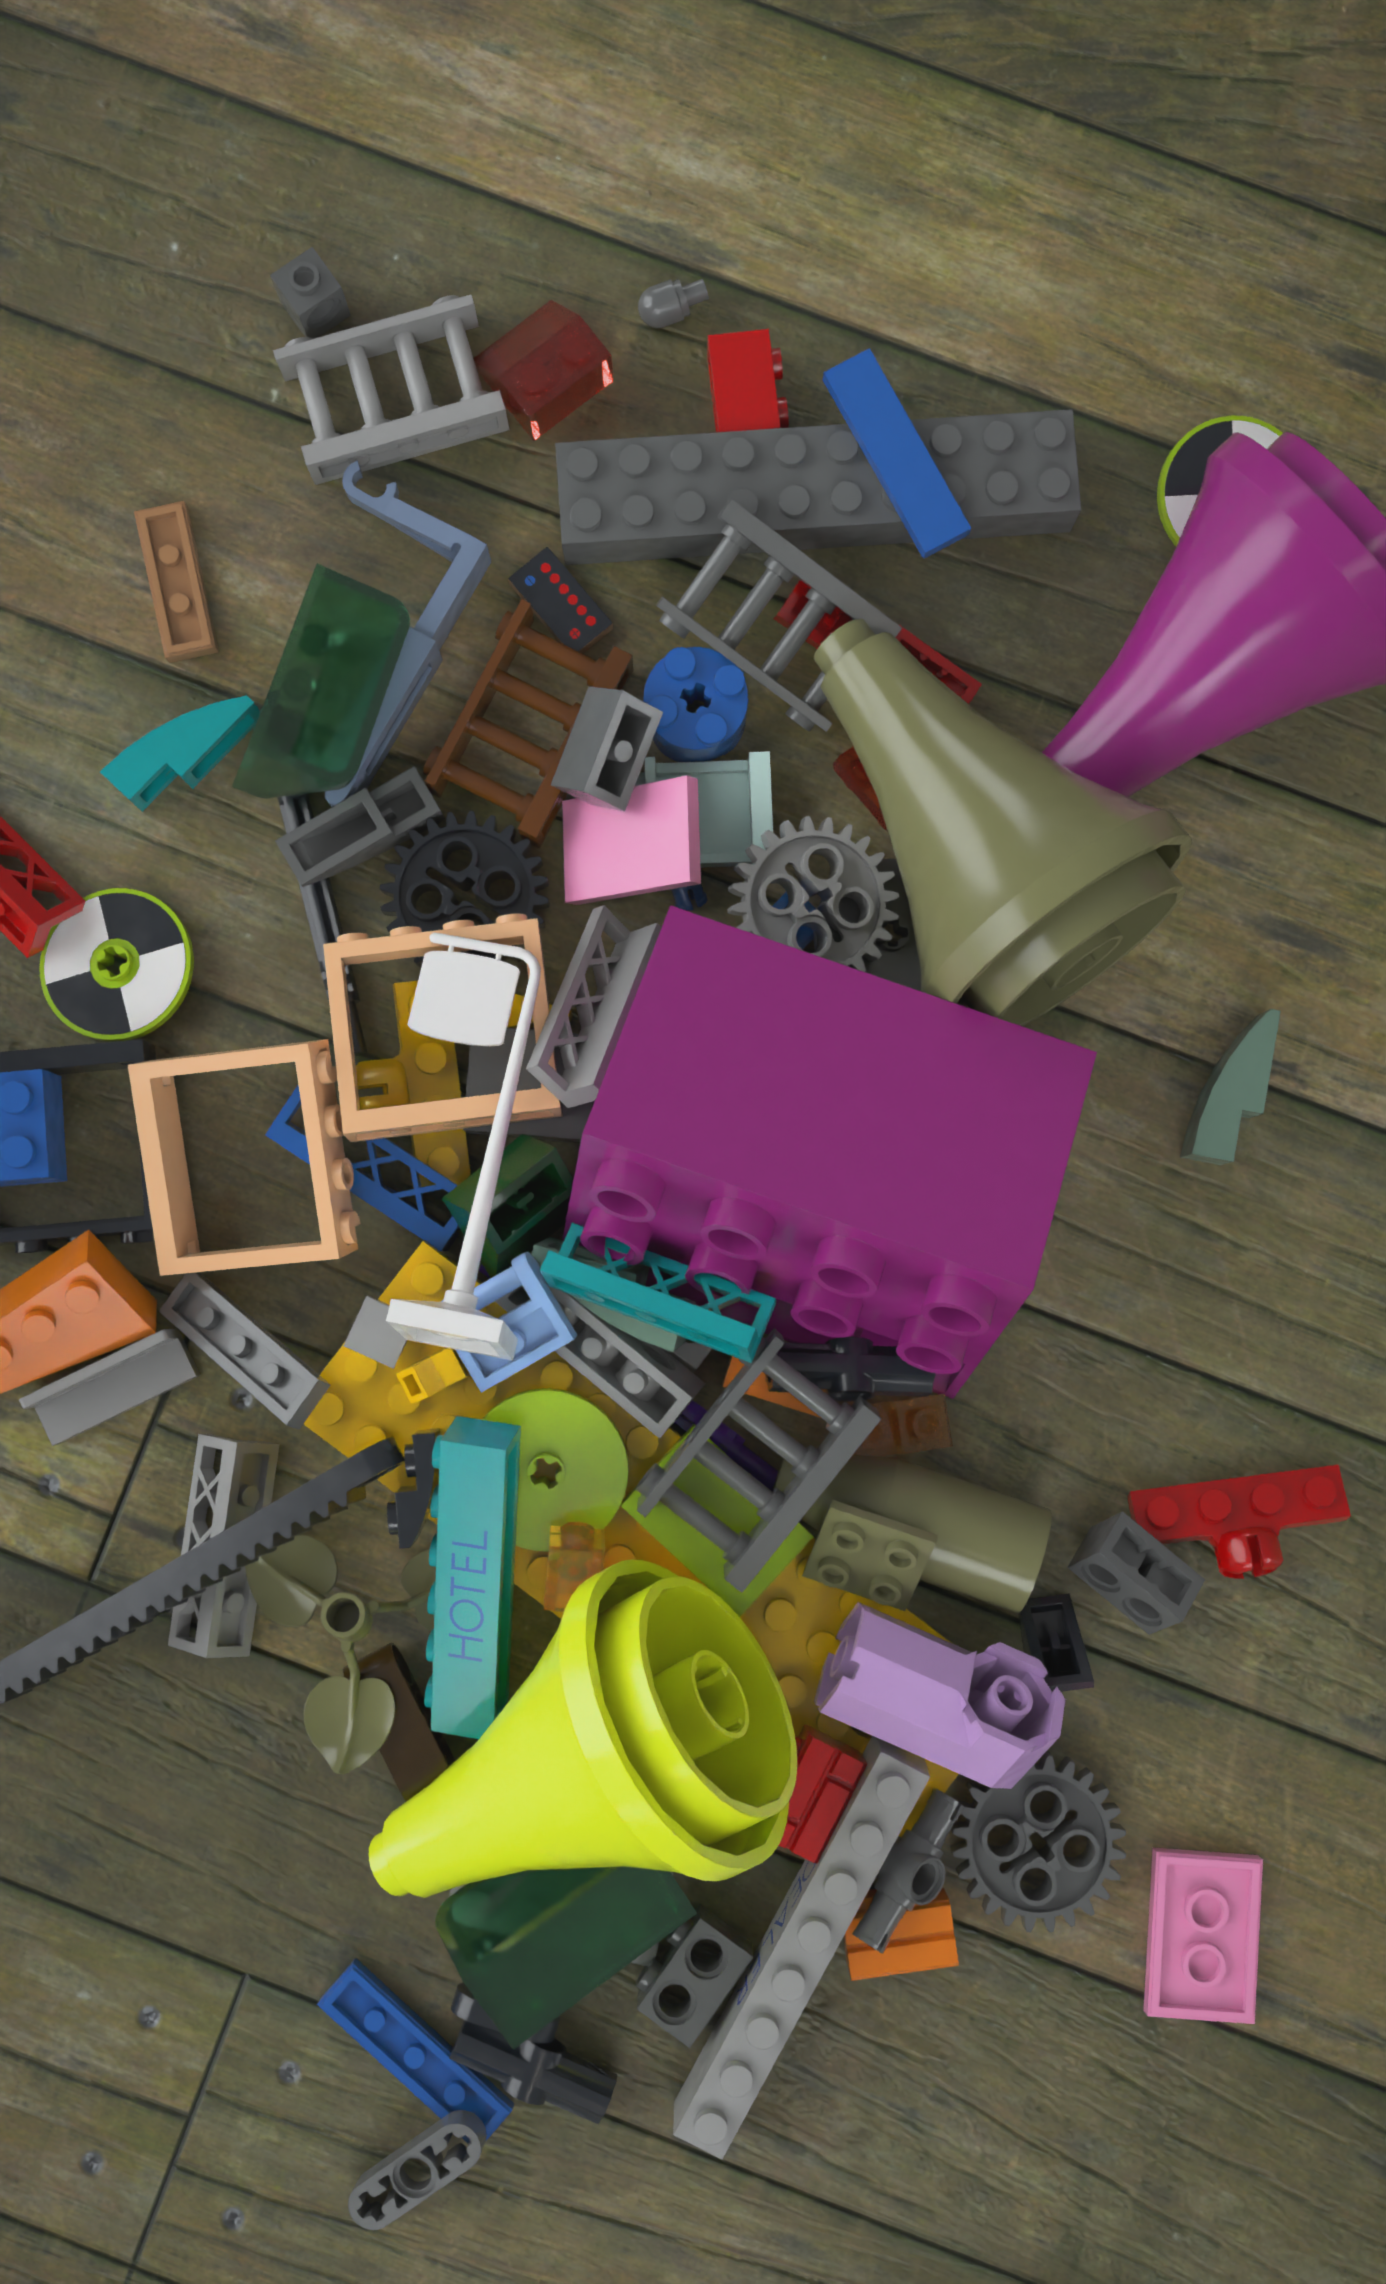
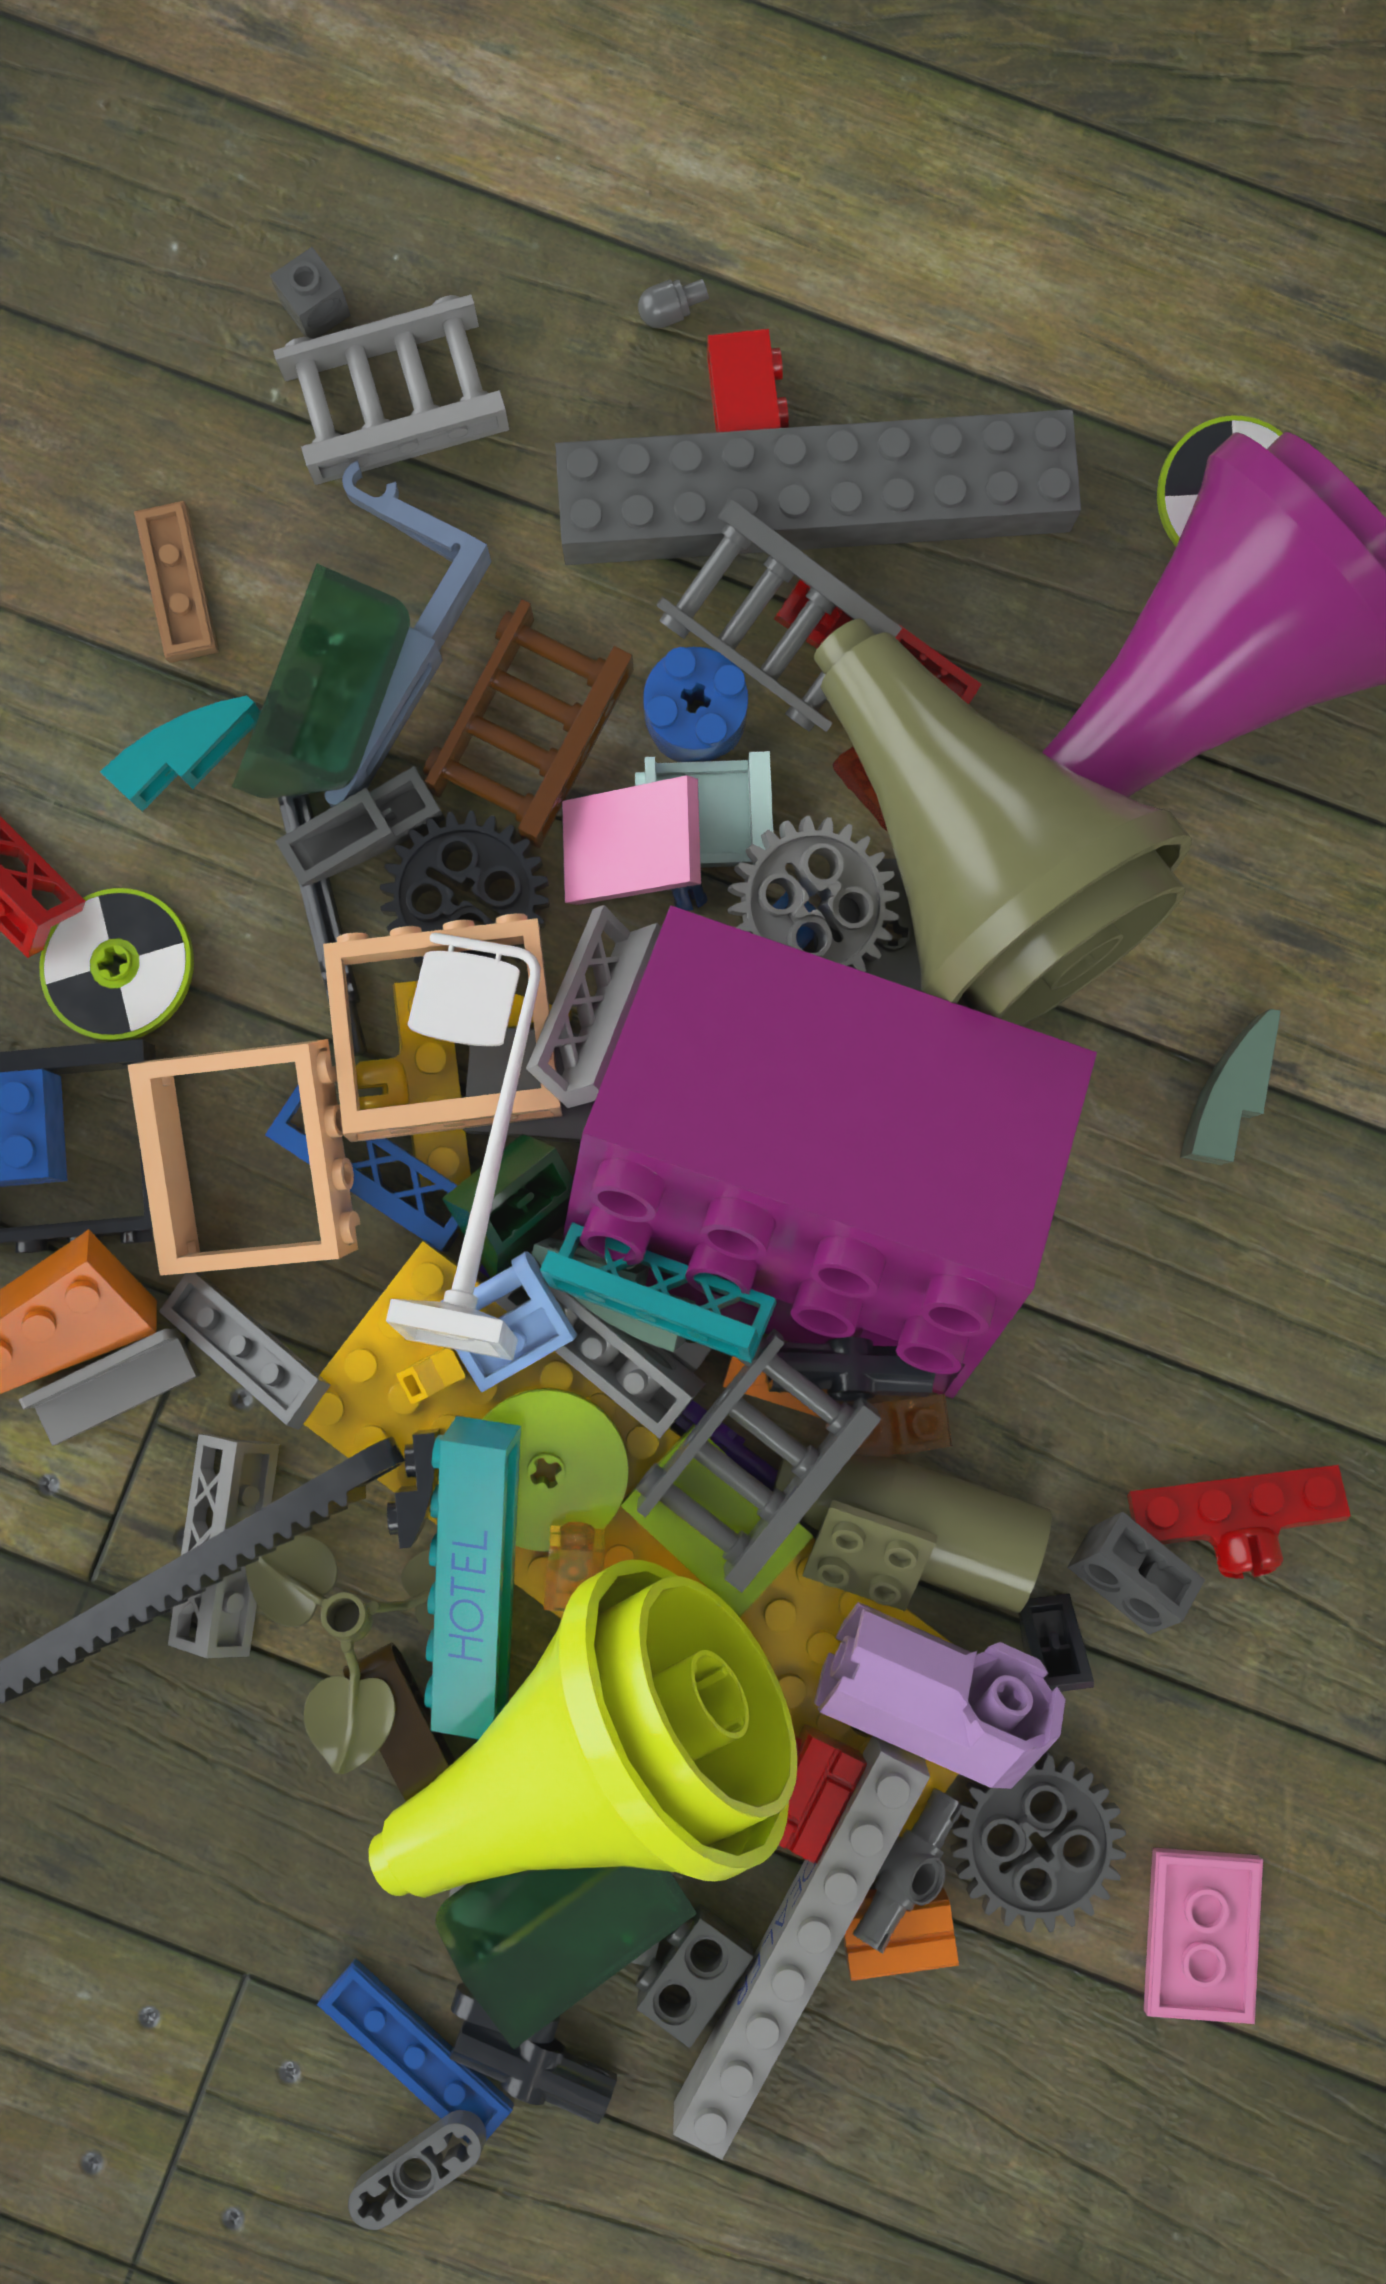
(374, 1336): light grey tile -> none
(546, 367): clear red slope -> none
(560, 602): black tile -> none
(607, 748): dark grey brick -> none
(896, 453): blue tile -> none

